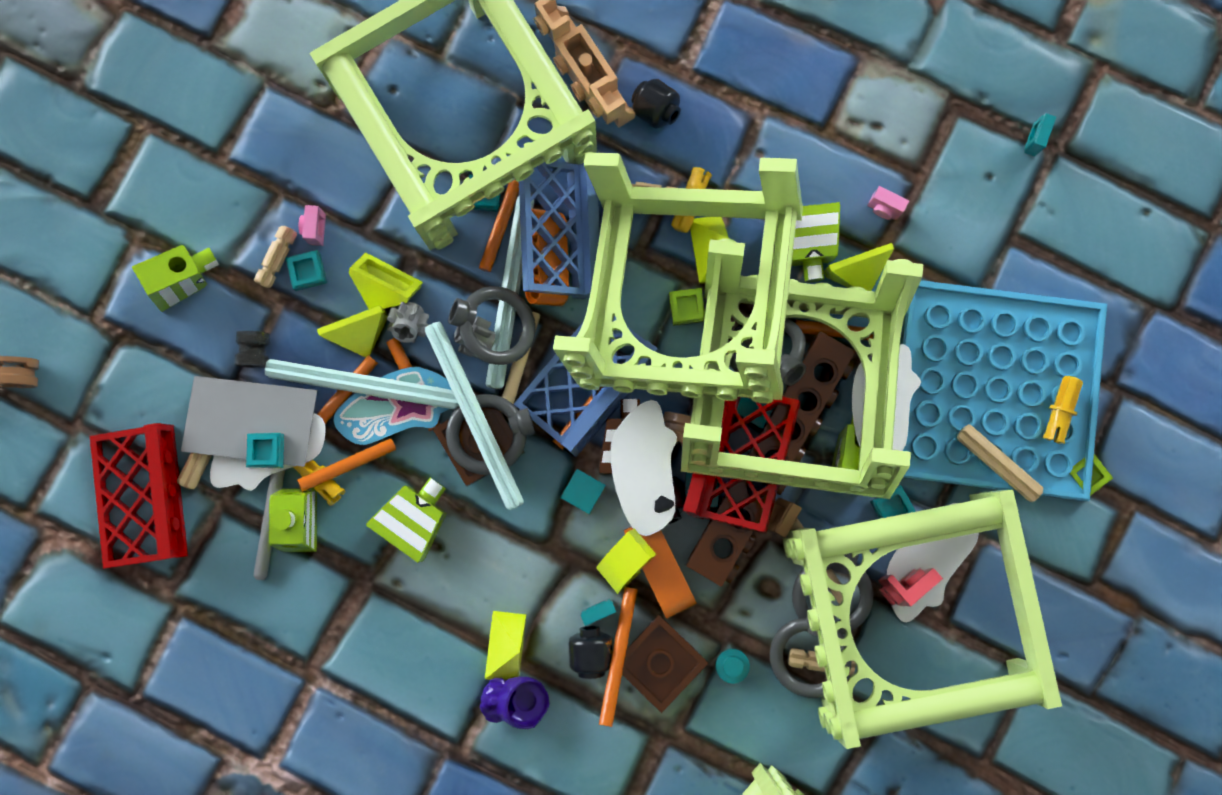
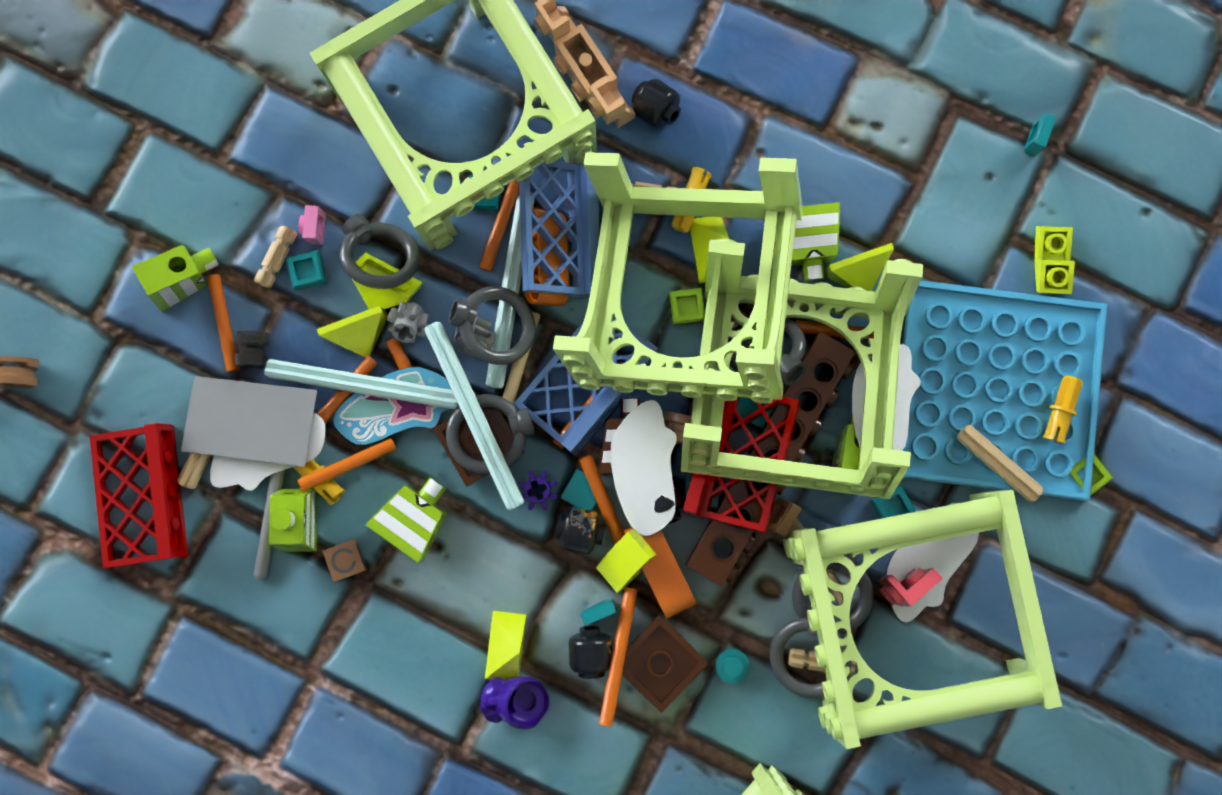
(223, 322): none -> orange bar
(265, 450): teal tile -> none
(344, 560): none -> medium nougat tile
(359, 232): none -> dark grey piece
(529, 487): none -> dark purple gear
(579, 530): none -> black head
(602, 498): none -> orange bar
(887, 204): bright pink plate -> none
(1052, 260): none -> neon yellow slope

